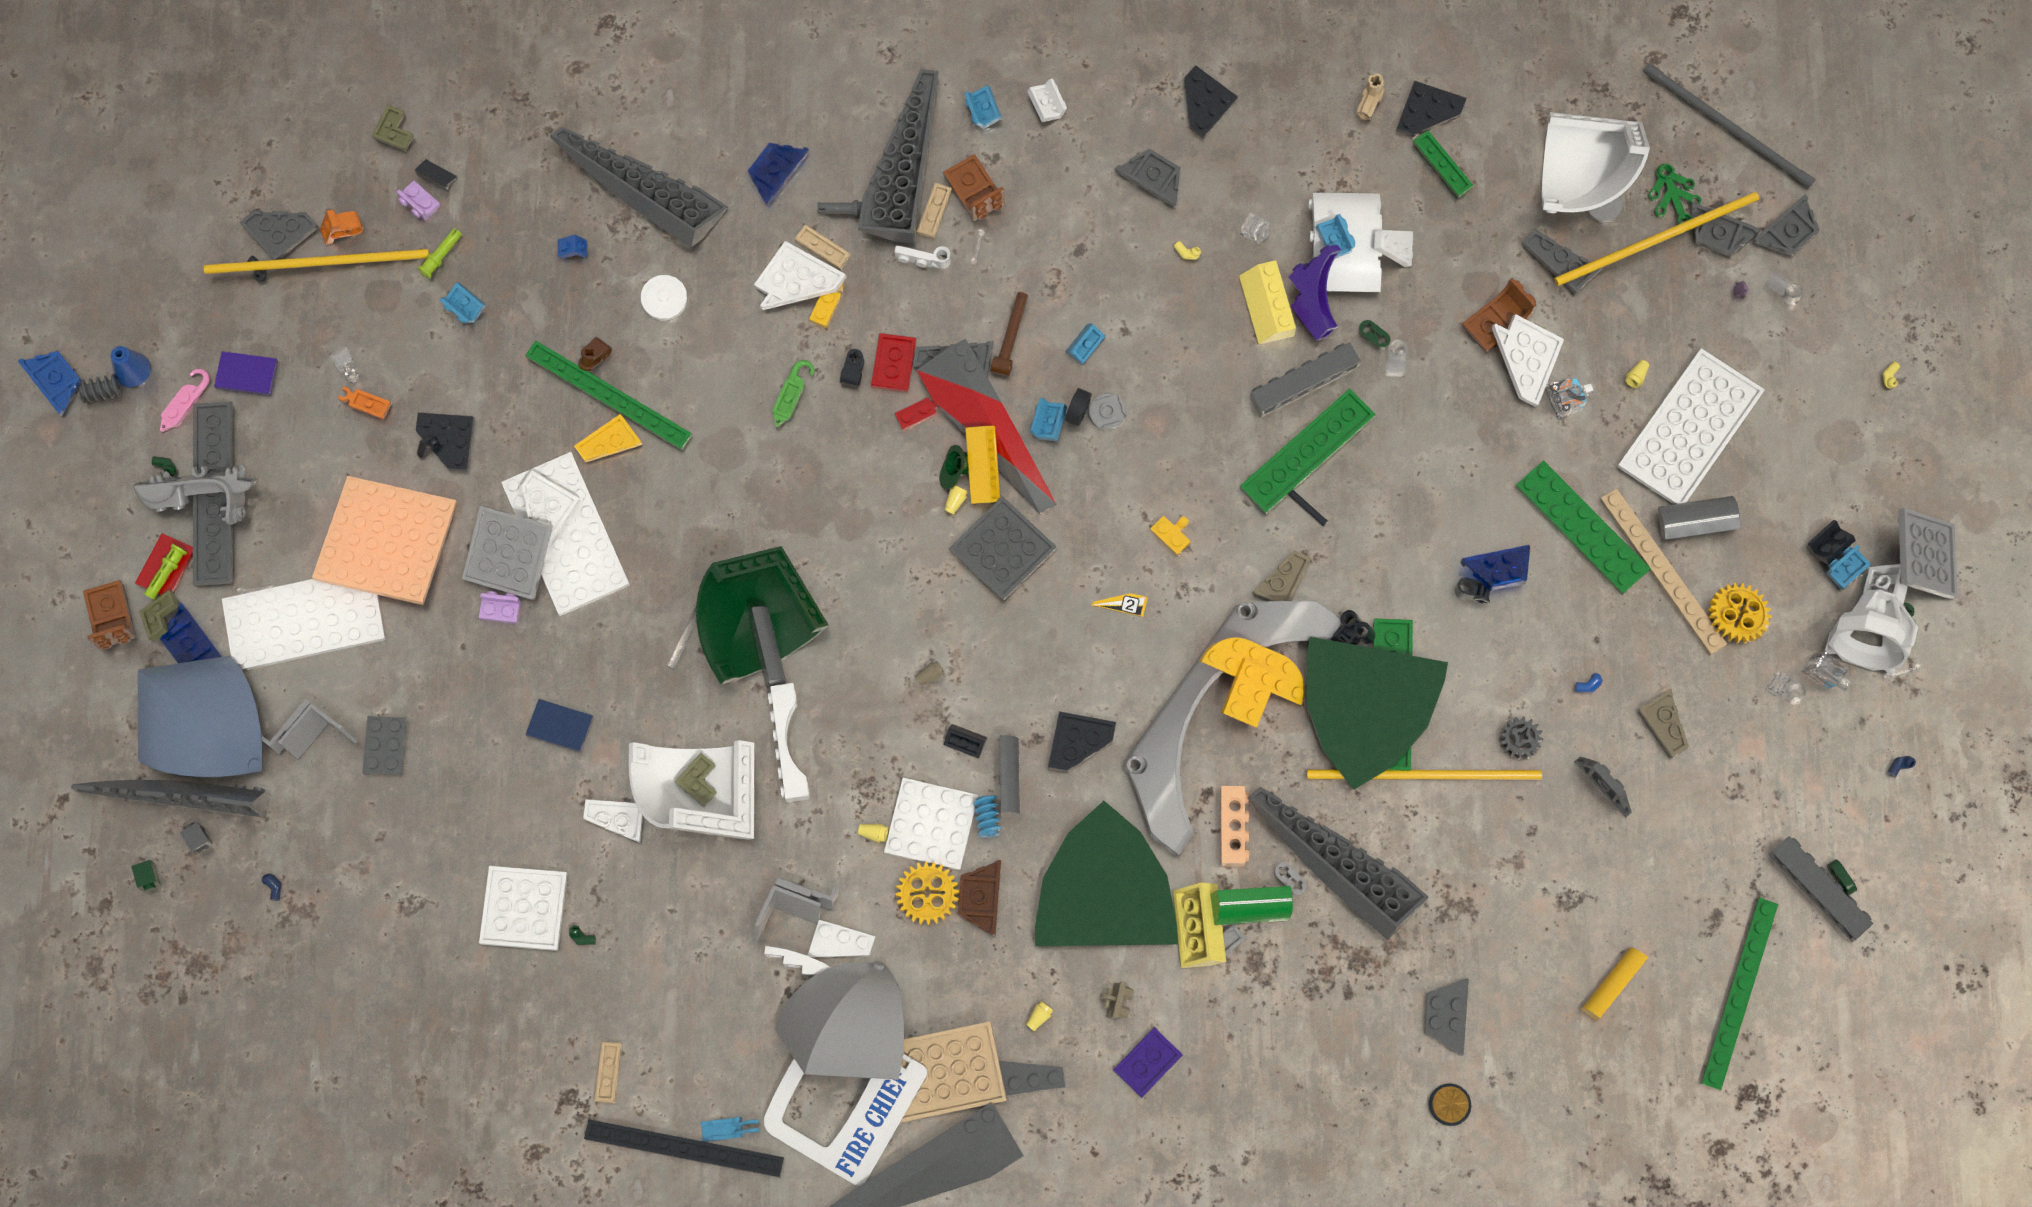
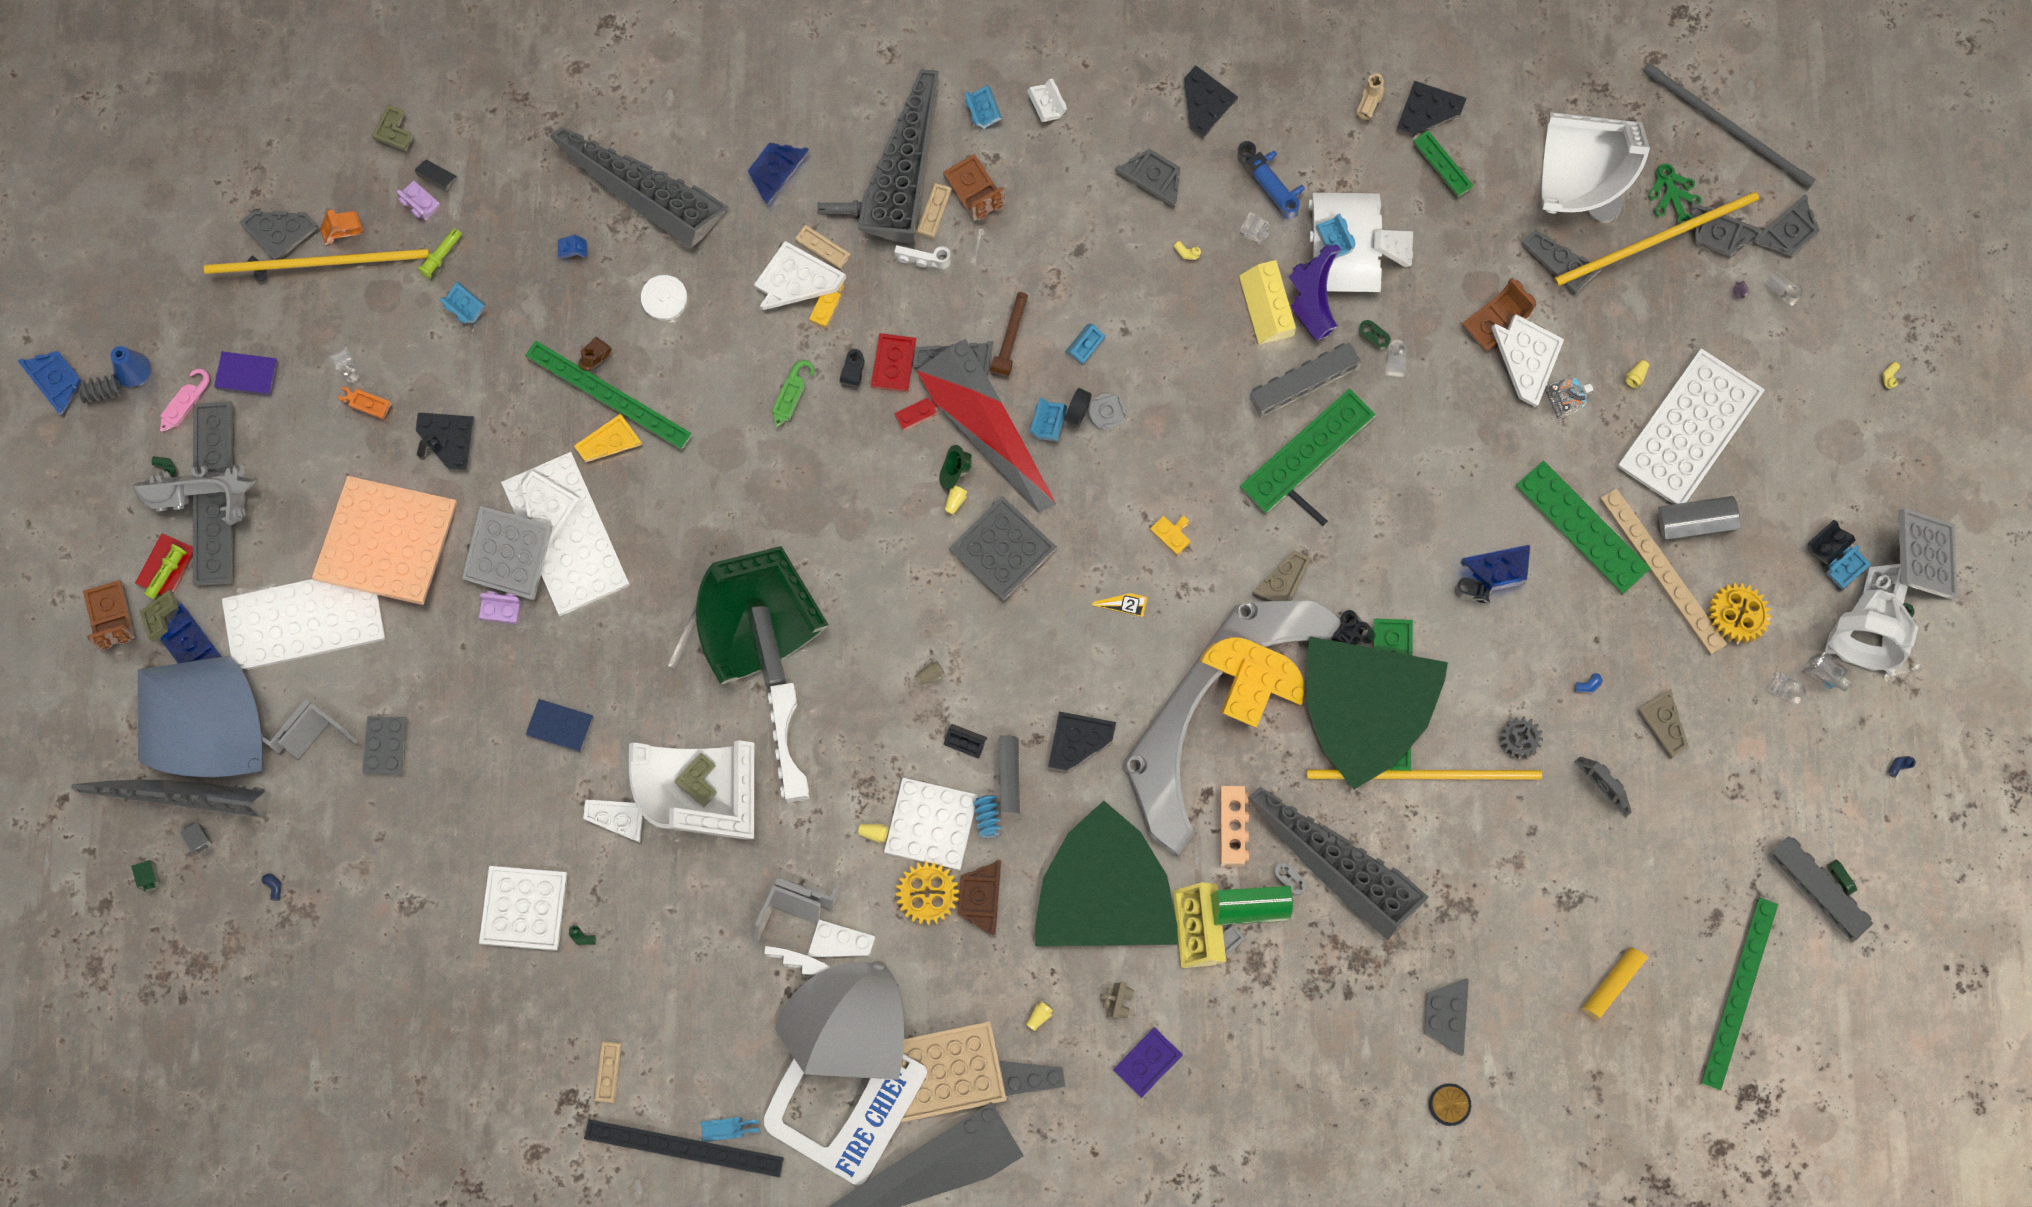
(982, 464): yellow brick -> none
(1257, 167): none -> blue piece

